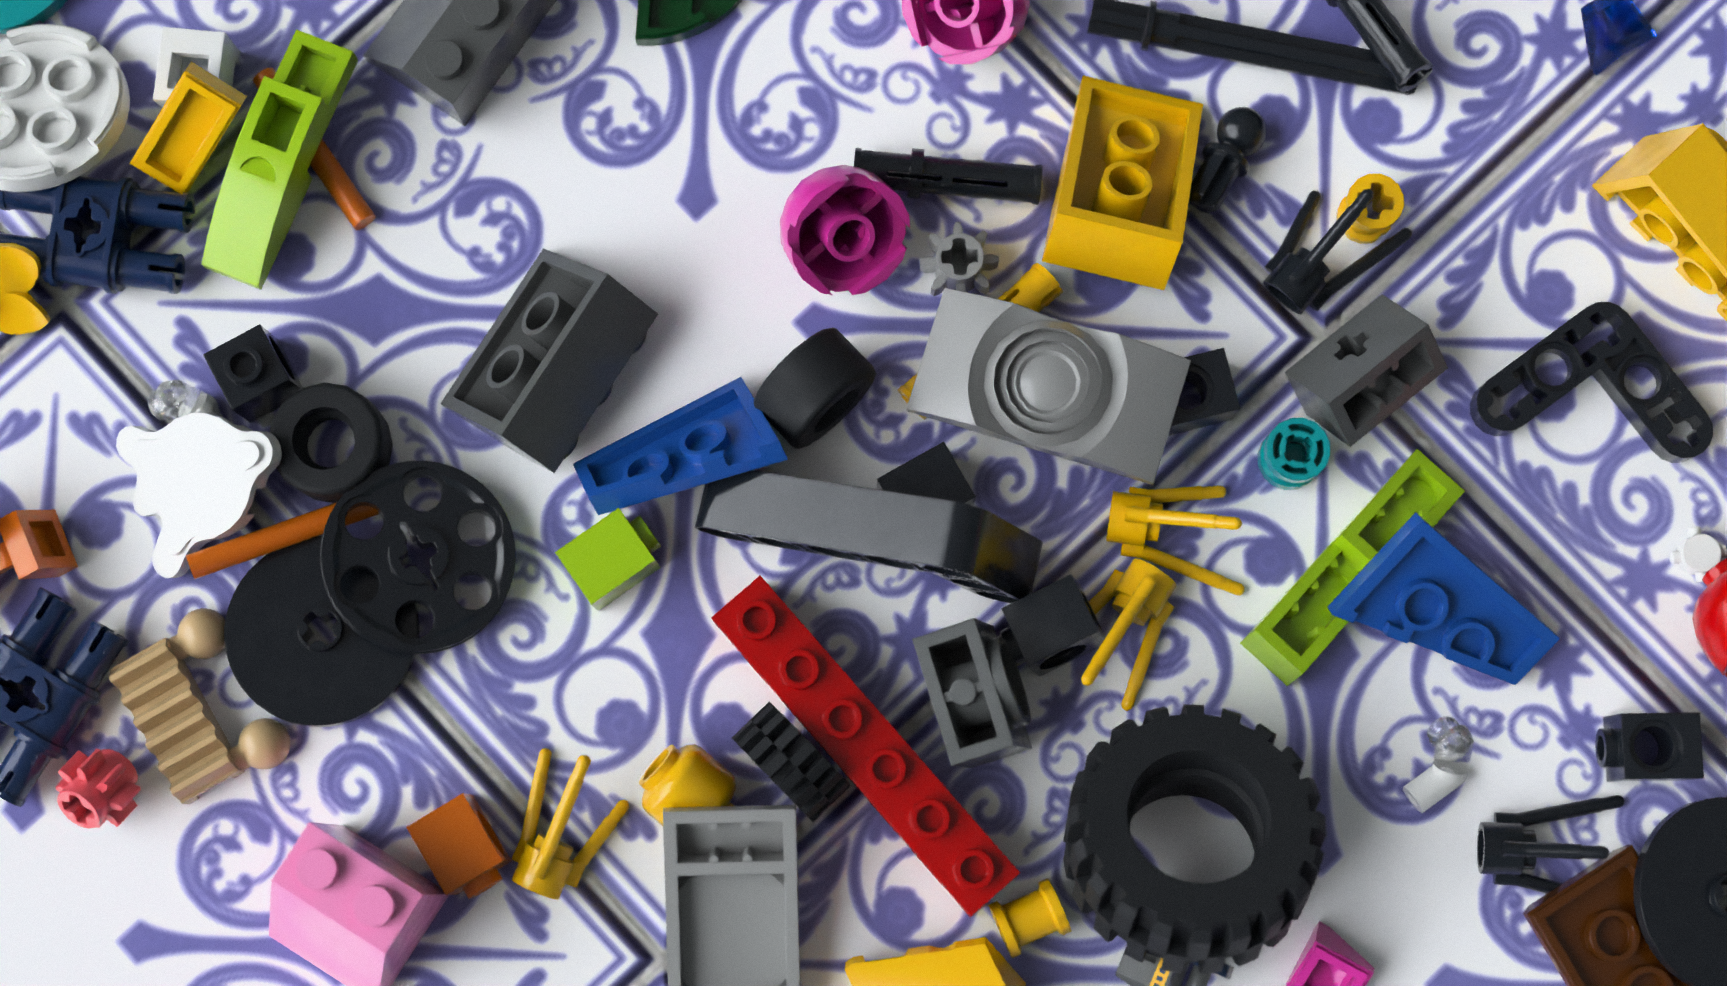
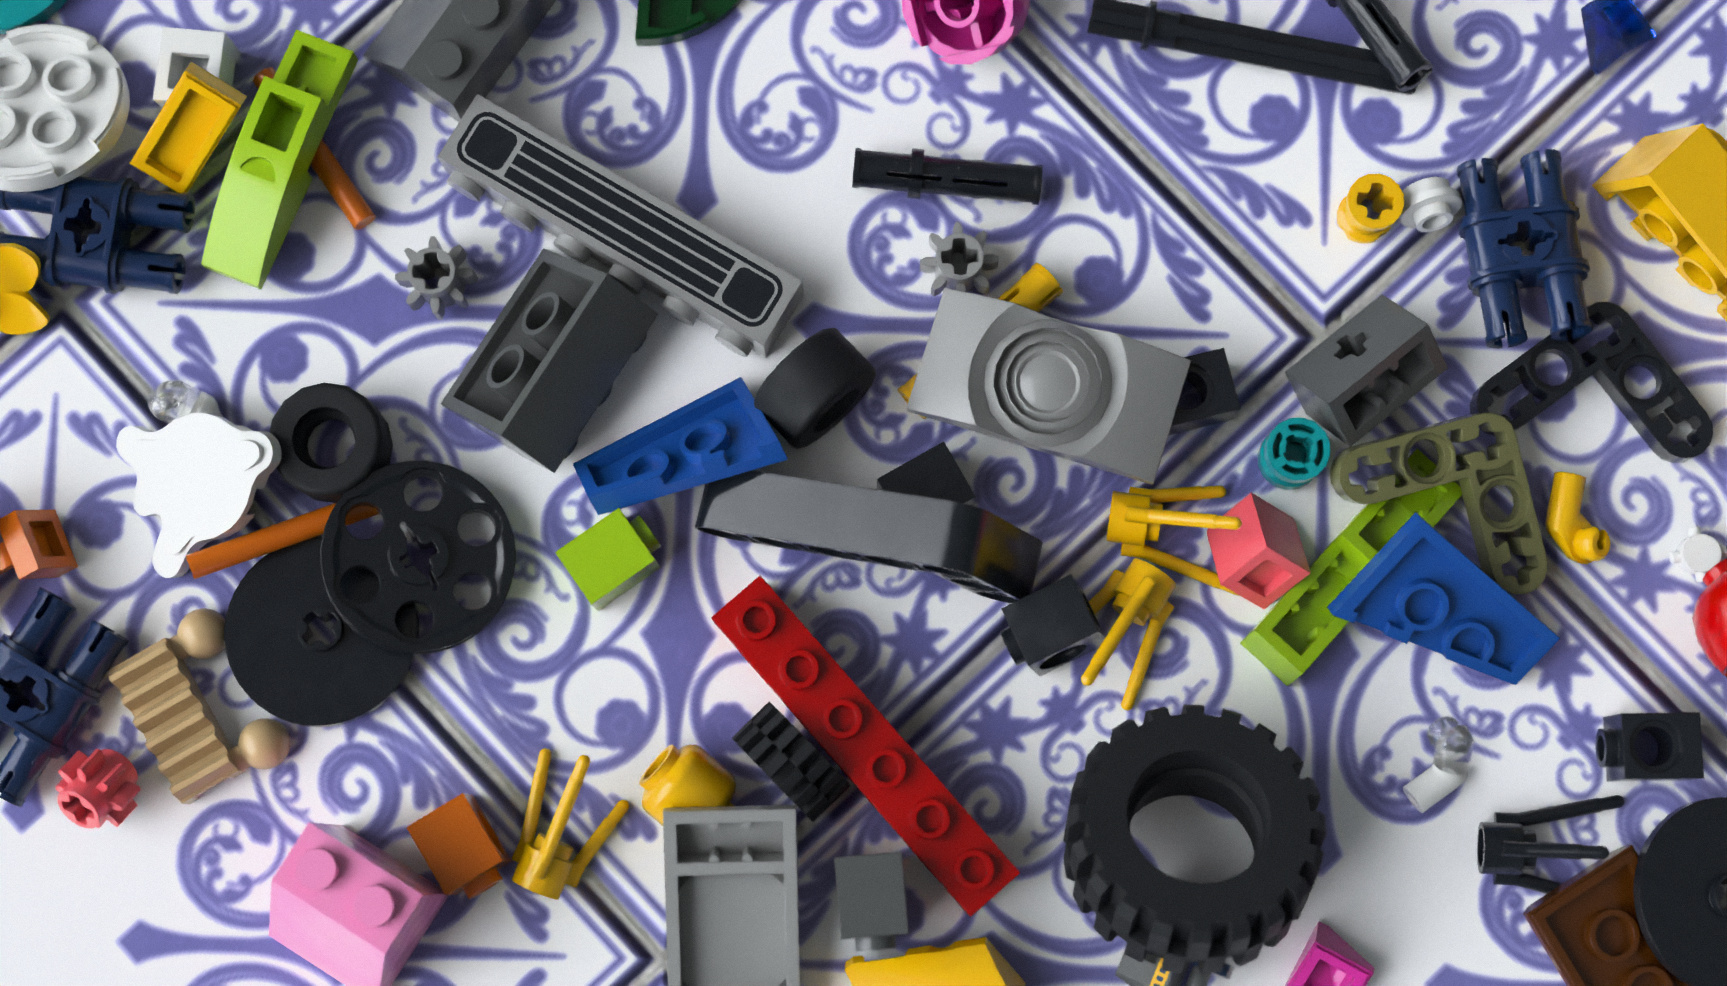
(253, 373): black brick -> none
(422, 268): none -> light grey gear
(621, 227): none -> brick
(844, 230): dark pink cylinder -> none
(871, 899): none -> dark grey brick
(975, 693): dark grey brick -> none
(1030, 918): yellow bush -> none
(1124, 183): yellow slope -> none
(1239, 135): black axle -> none
(1262, 555): none -> coral panel
(1299, 277): black plant -> none
(1429, 204): none -> white plate
(1476, 478): none -> olive beam
(1502, 269): none -> dark blue pin
(1568, 526): none -> yellow arm

